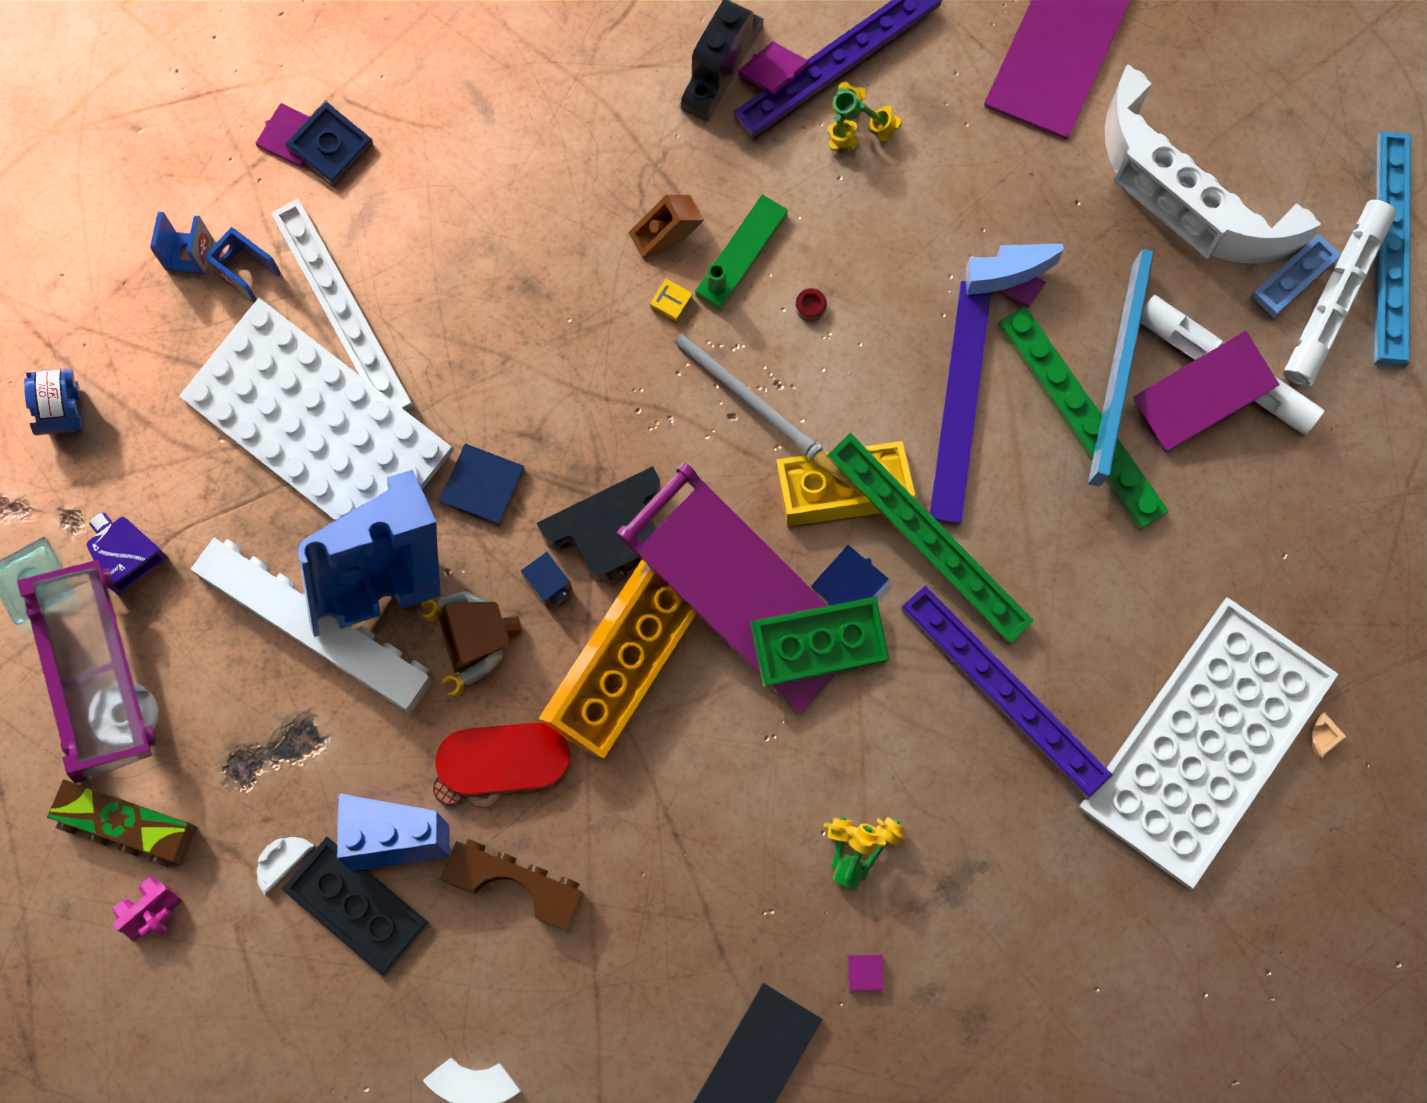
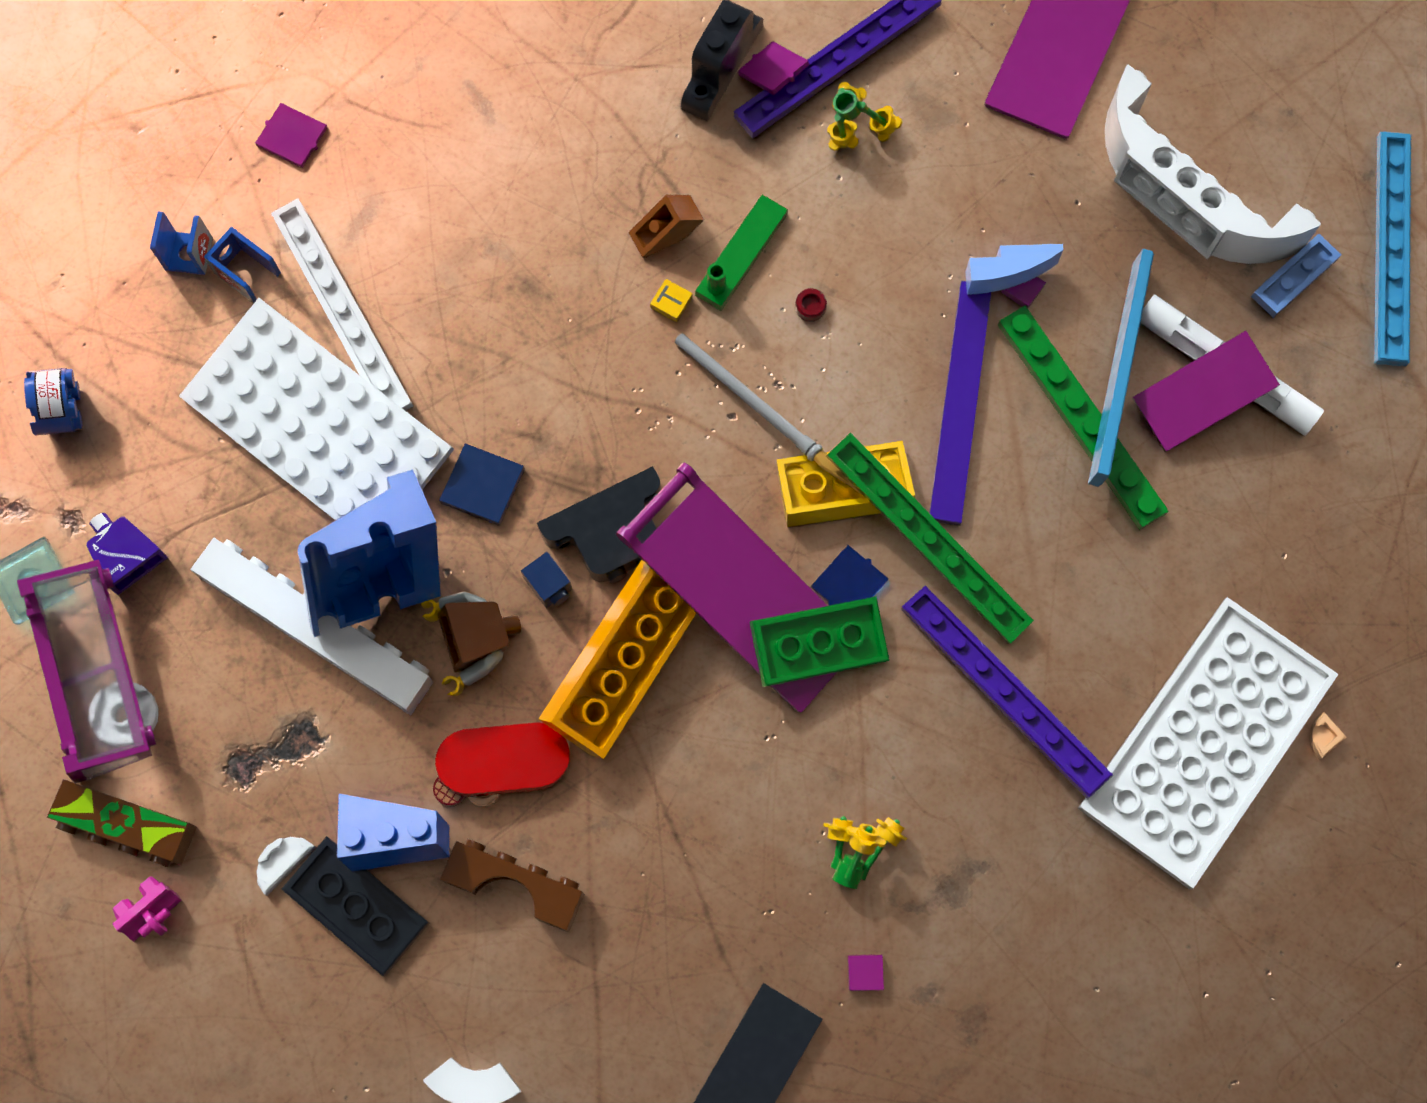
(328, 143): dark blue tile -> none
(1340, 293): white piece -> none

